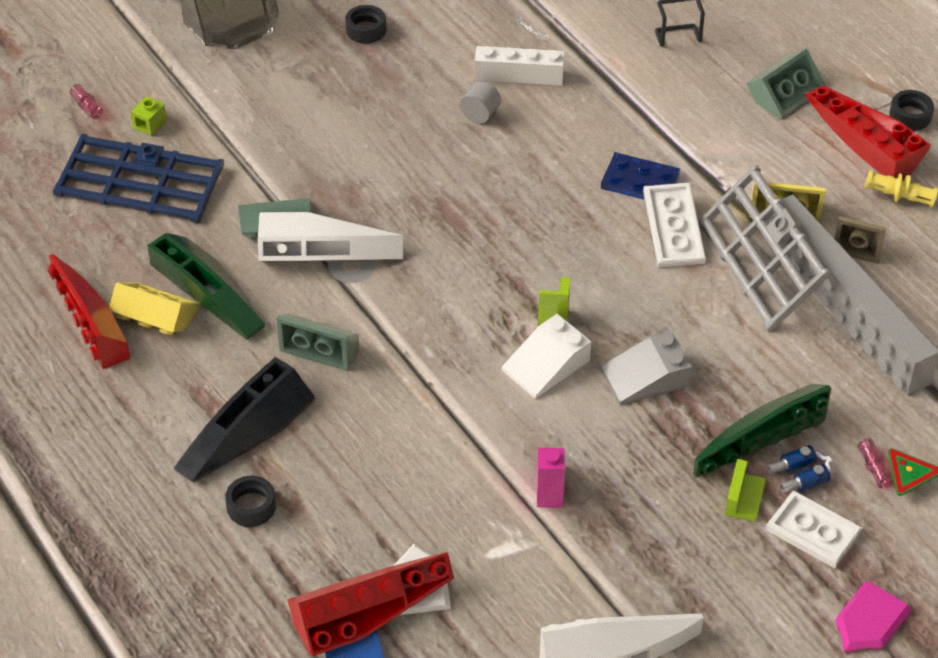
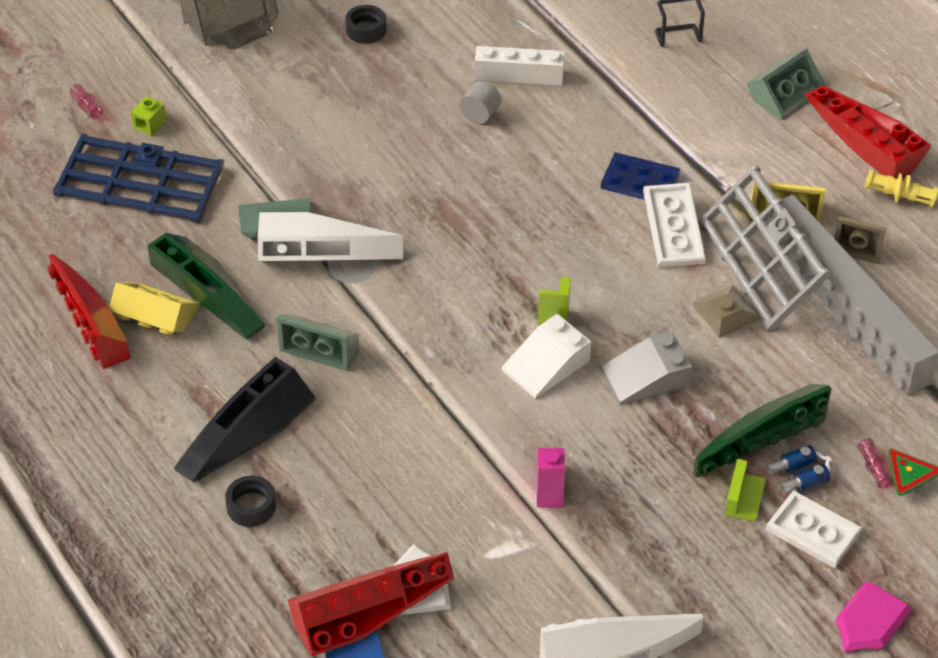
(726, 311): none -> dark tan slope
(914, 99): black tyre -> none

